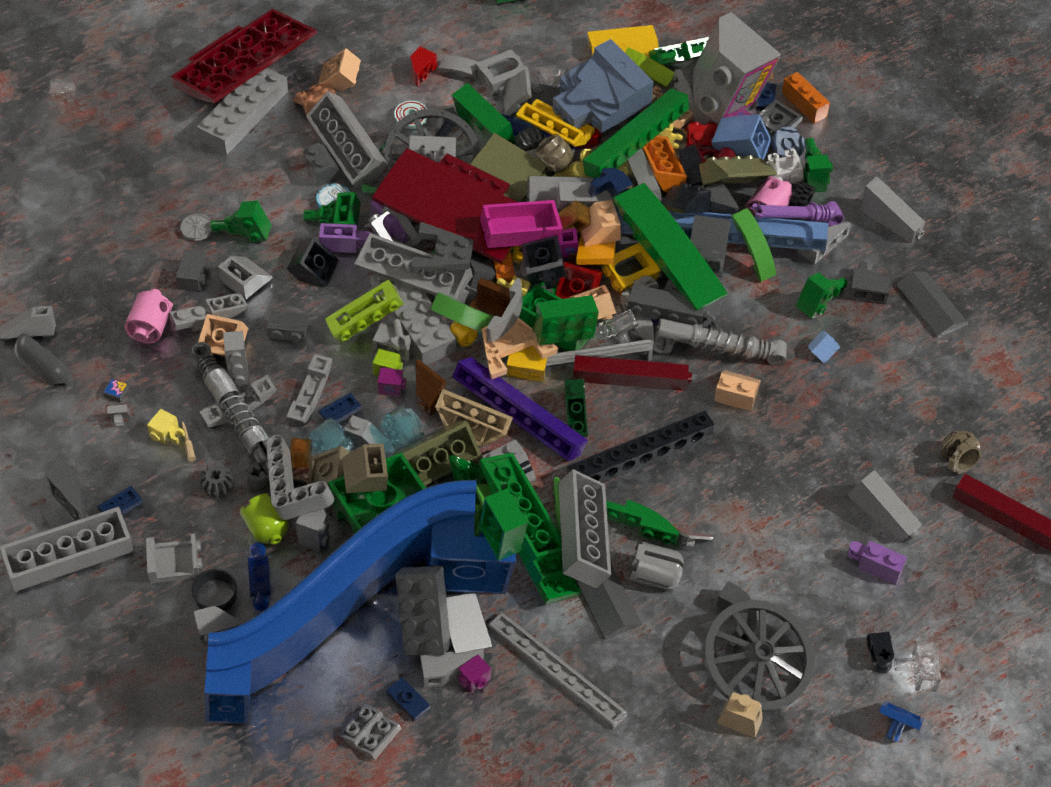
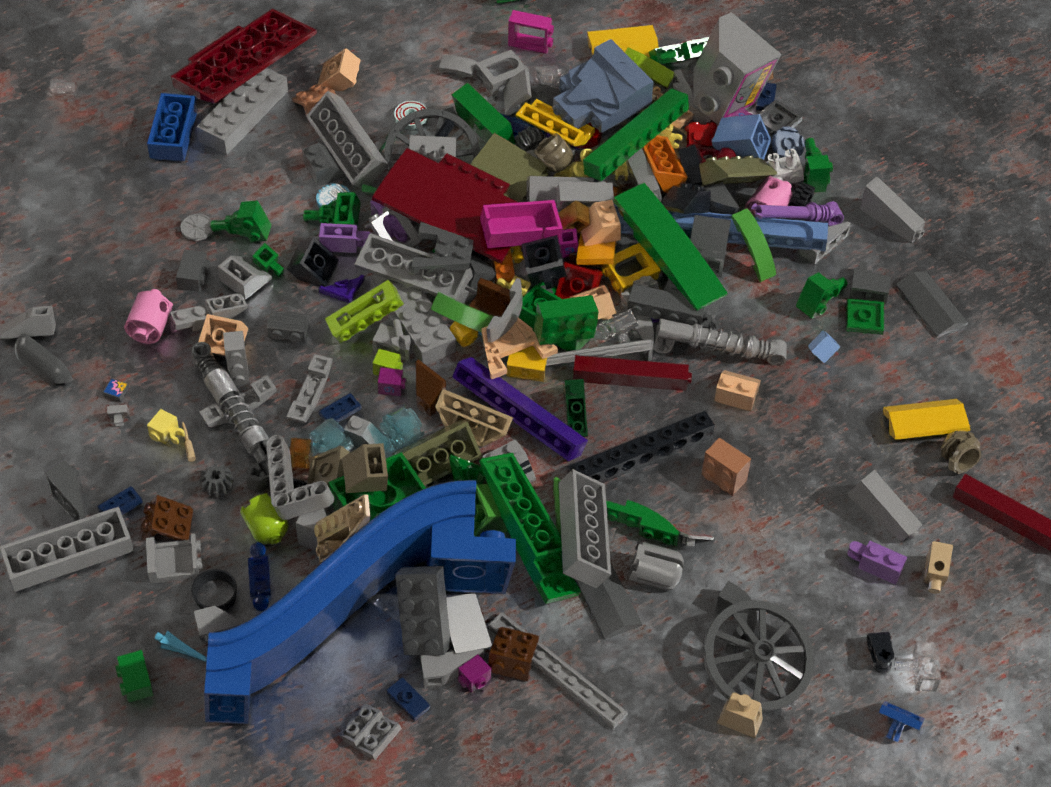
(134, 676): none -> green brick
(166, 518): none -> reddish brown bracket
(172, 127): none -> blue brick
(172, 643): none -> medium azure piece
(267, 259): none -> green brick
(340, 526): none -> tan wedge
(344, 289): none -> dark purple tile
(422, 64): red slope -> none
(503, 524): green brick -> none
(512, 653): none -> reddish brown bracket
(526, 41): none -> dark pink window
(611, 180): dark blue brick -> none
(726, 466): none -> nougat brick
(805, 97): orange brick -> none
(865, 316): none -> green tile
(926, 418): none -> yellow slope
(937, 566): none -> tan torso

